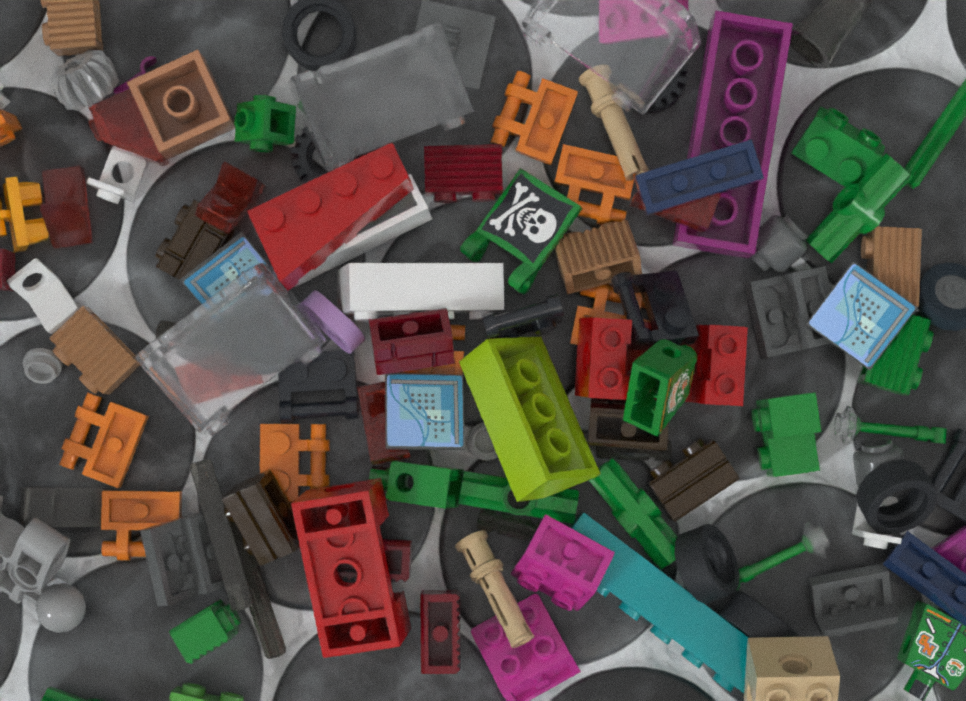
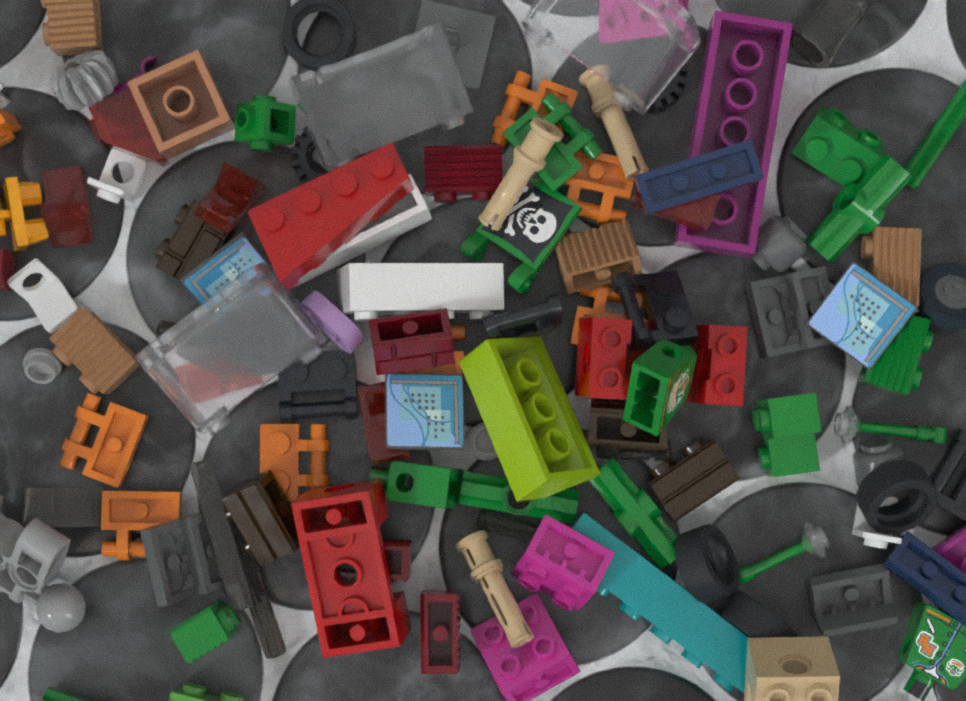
(528, 159): none -> tan pin
(560, 160): none -> green plate

